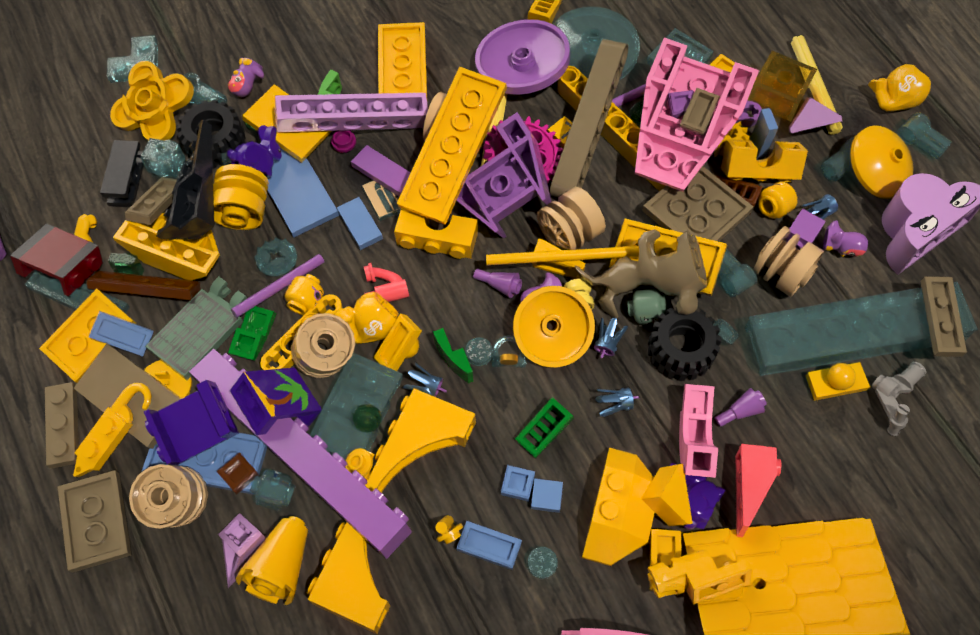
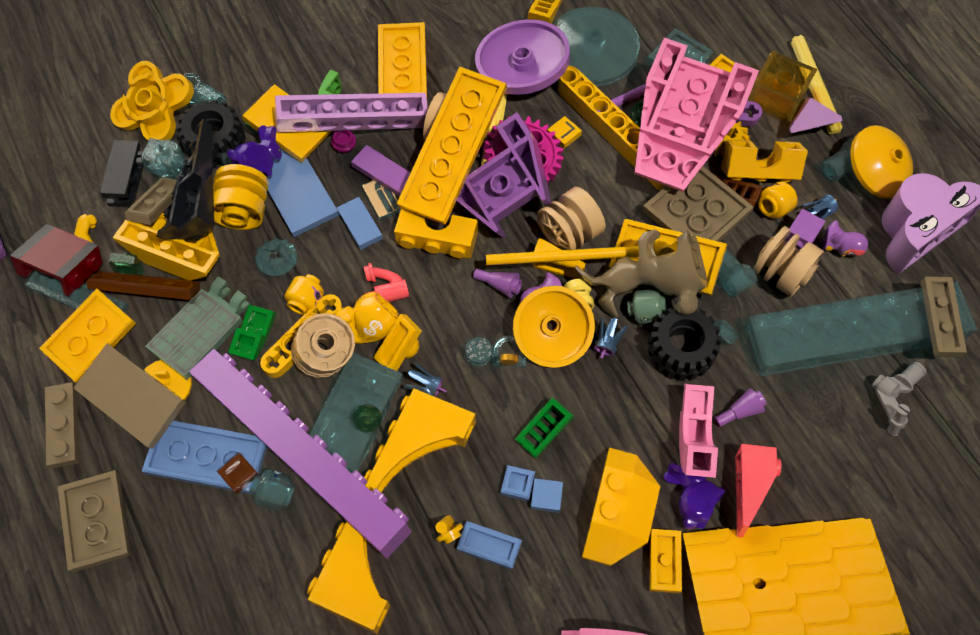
(108, 431): yellow plate -> none
(120, 333): medium blue tile -> none
(142, 49): clear light blue plate -> none
(168, 496): tan wheel -> none
(191, 424): dark purple panel -> none
(239, 543): lavender slope -> none
(243, 78): medium lavender animal -> none
(274, 396): dark purple panel -> none
(276, 286): medium lavender bar -> none
(276, 564): yellow cone -> none
(360, 460): yellow plate -> none
(455, 359): green slope -> none
(542, 562): clear light blue tile -> none
(590, 117): dark tan beam -> none
(623, 397): flat silver piece -> none
(669, 496): yellow slope -> none
(679, 102): medium lavender tile -> none
(698, 576): yellow plate -> none
(699, 111): dark tan tile -> none
(764, 132): medium blue tile -> none
(837, 381): yellow tile -> none
(902, 89): yellow piece -> none
(919, 131): clear light blue piece -> none

